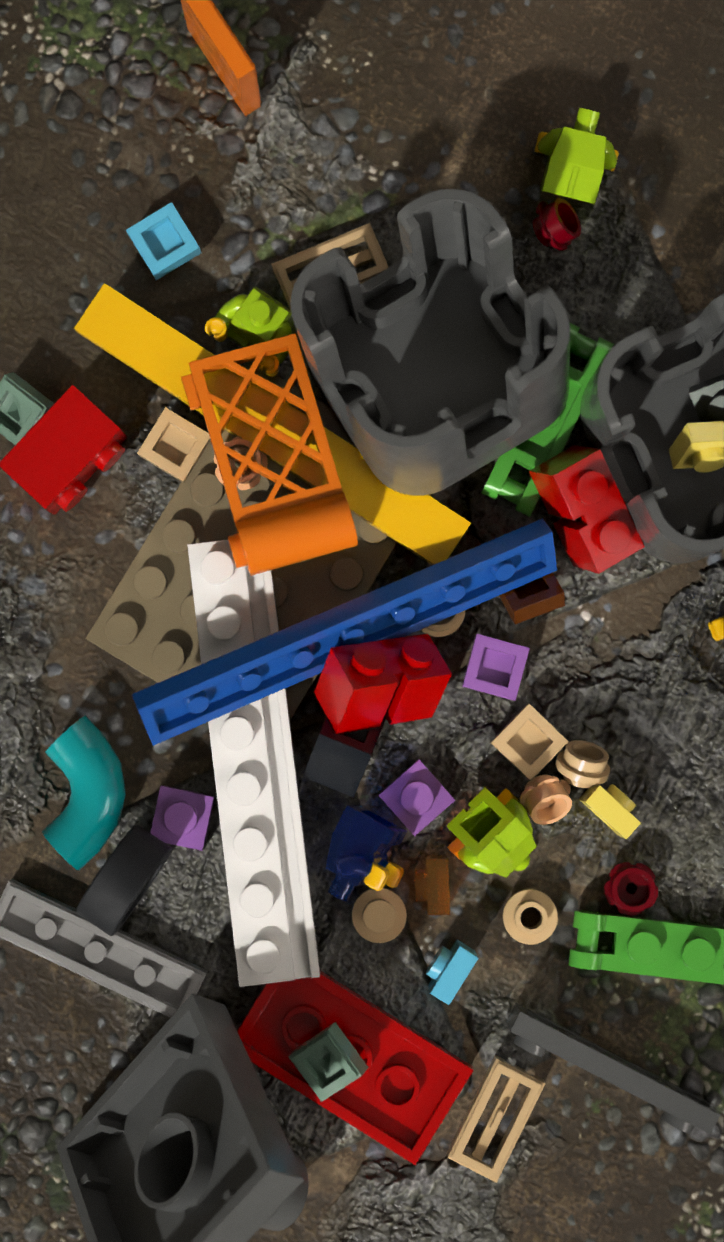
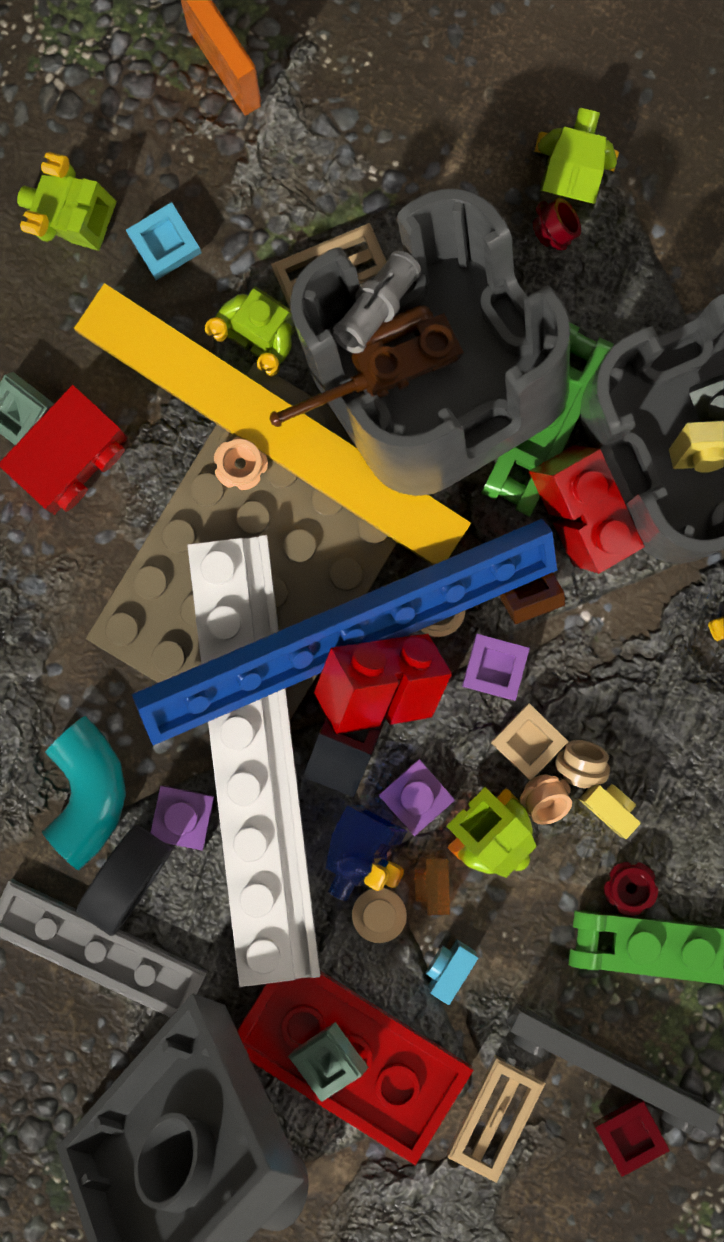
(66, 205): none -> lime piece
(174, 445): tan plate -> none
(288, 526): orange piece -> none
(376, 301): none -> light grey pin
(388, 367): none -> reddish brown piece
(517, 904): tan plate -> none
(631, 1136): none -> dark red plate

